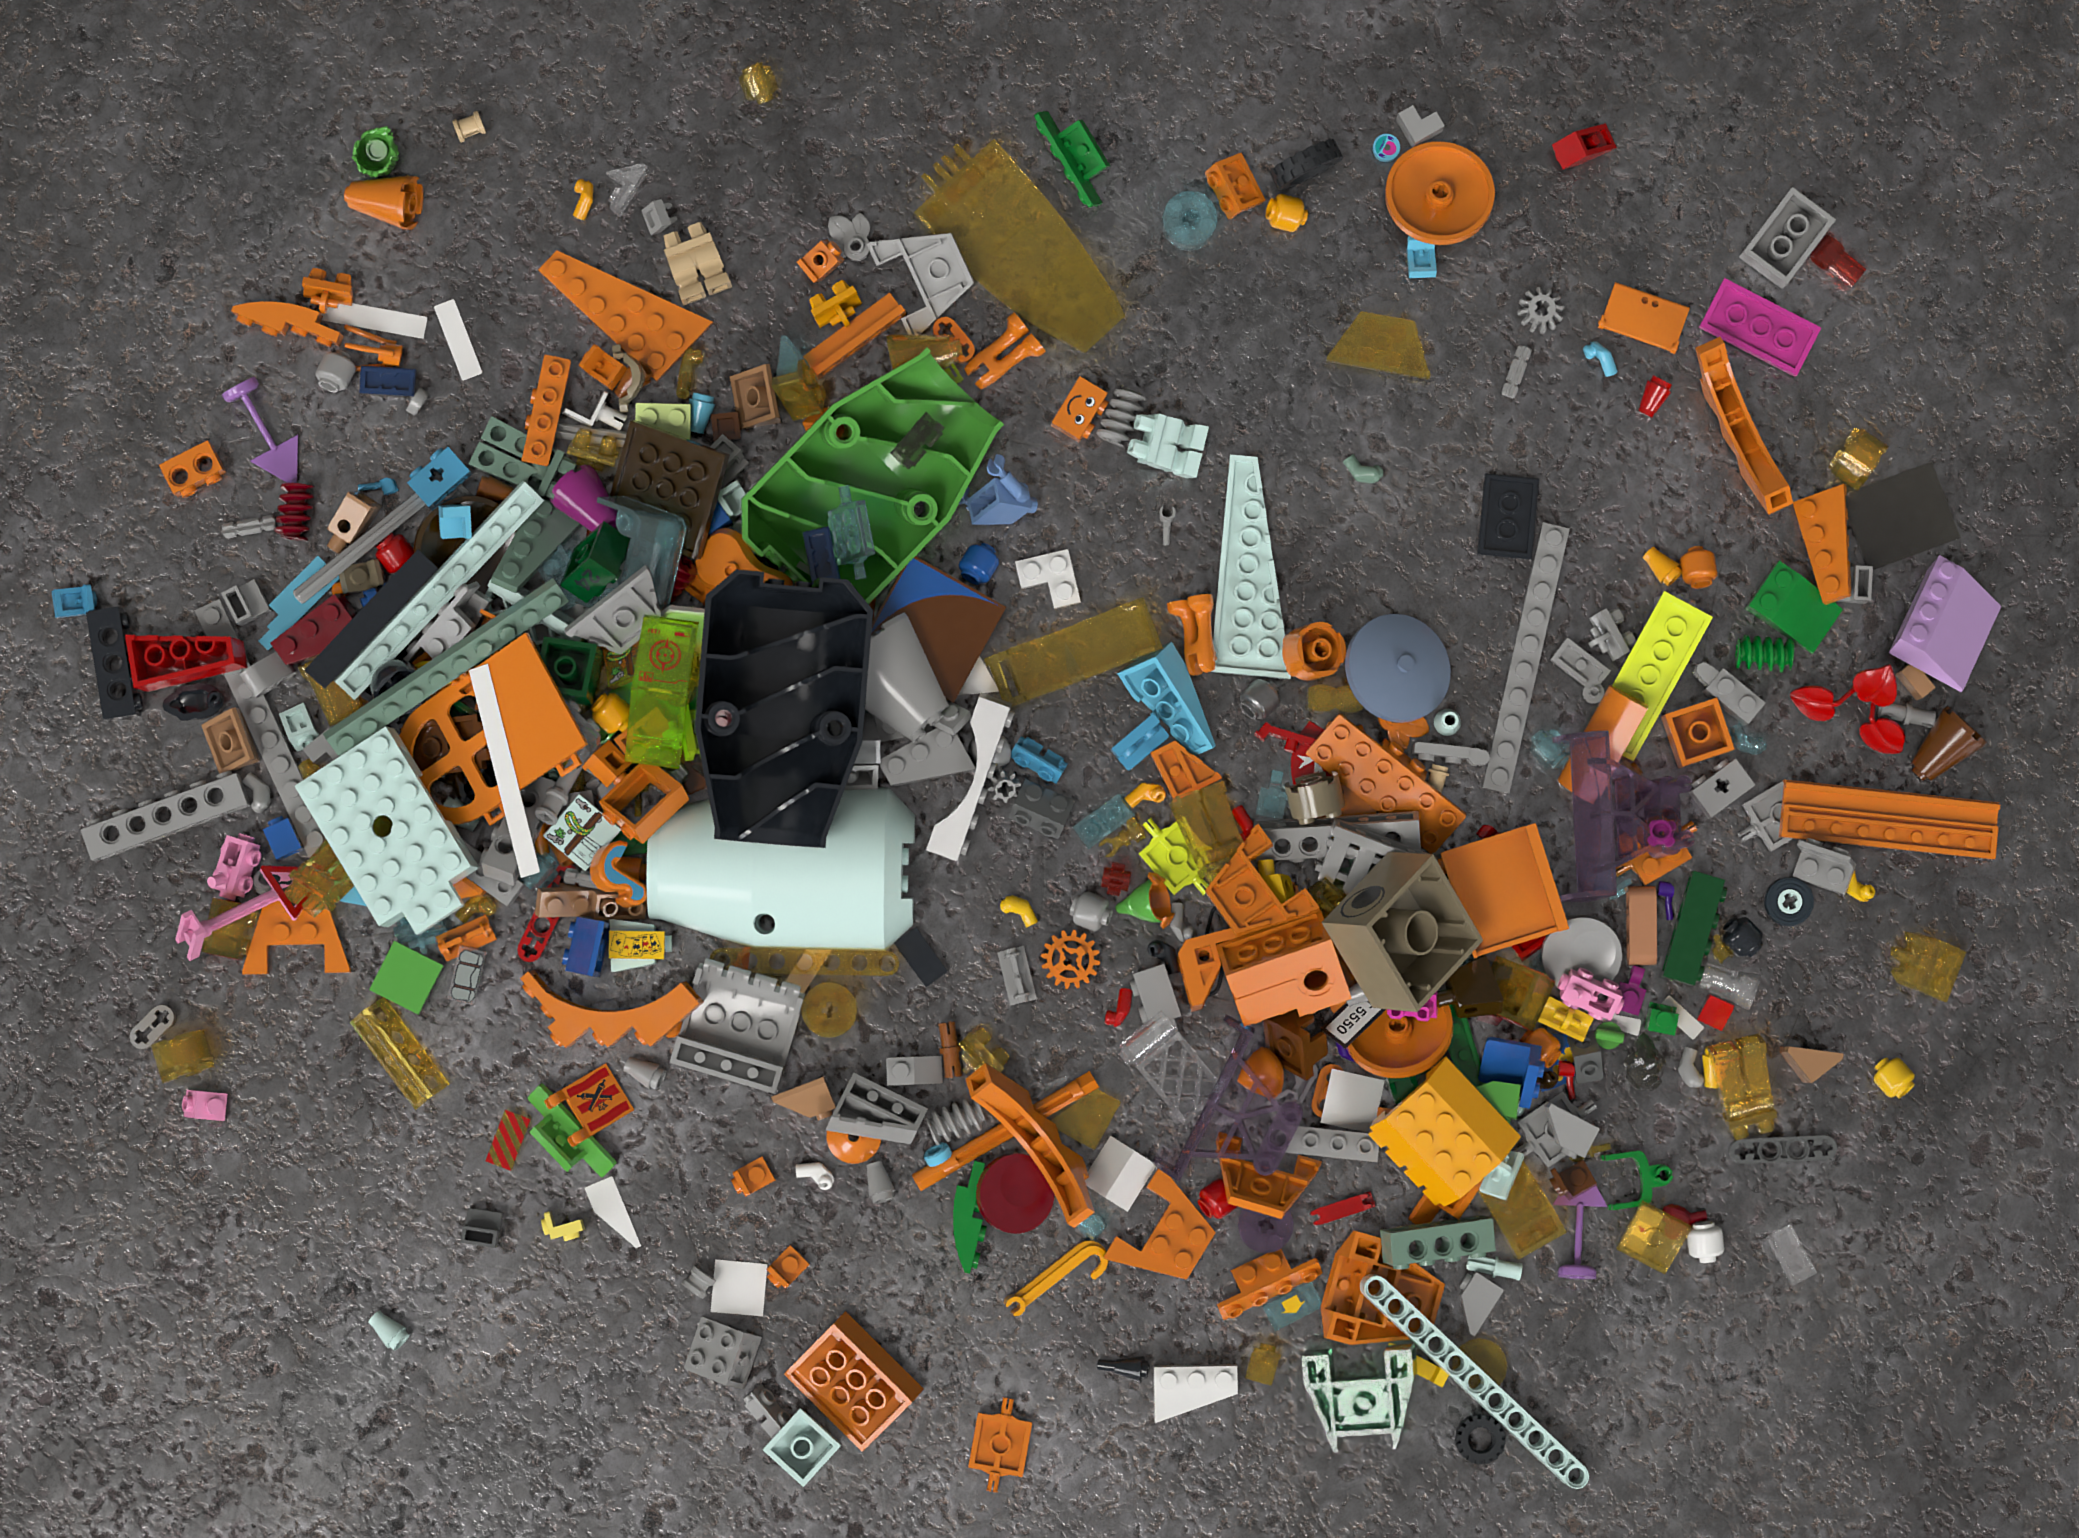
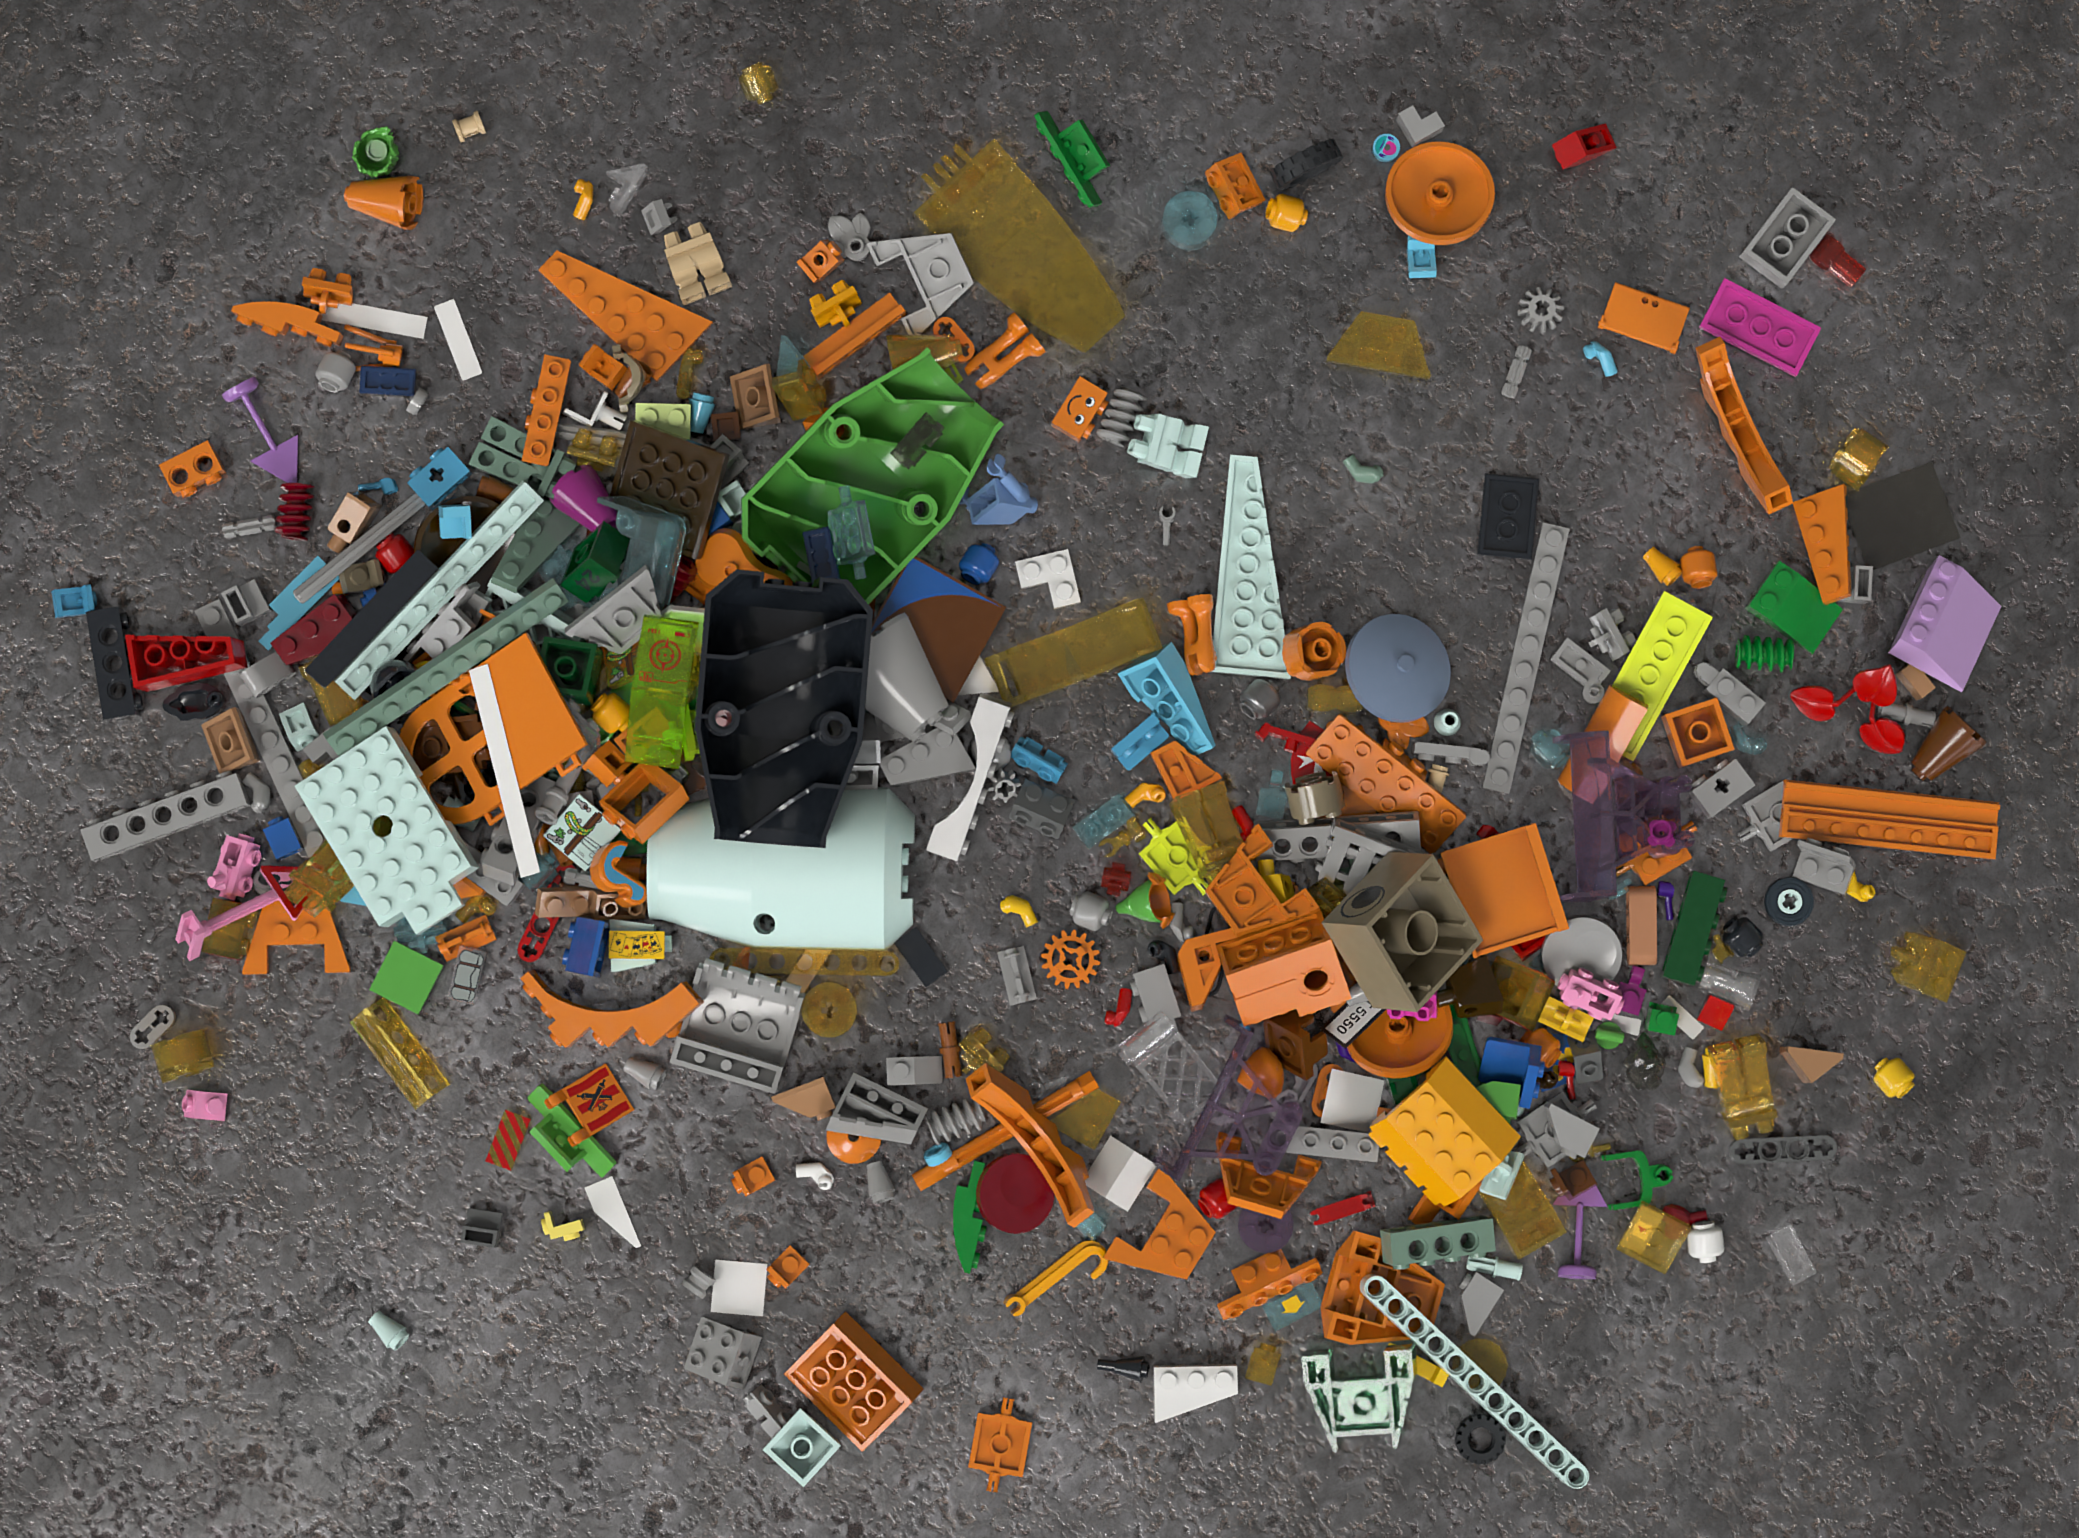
(1654, 395): red cone -> none

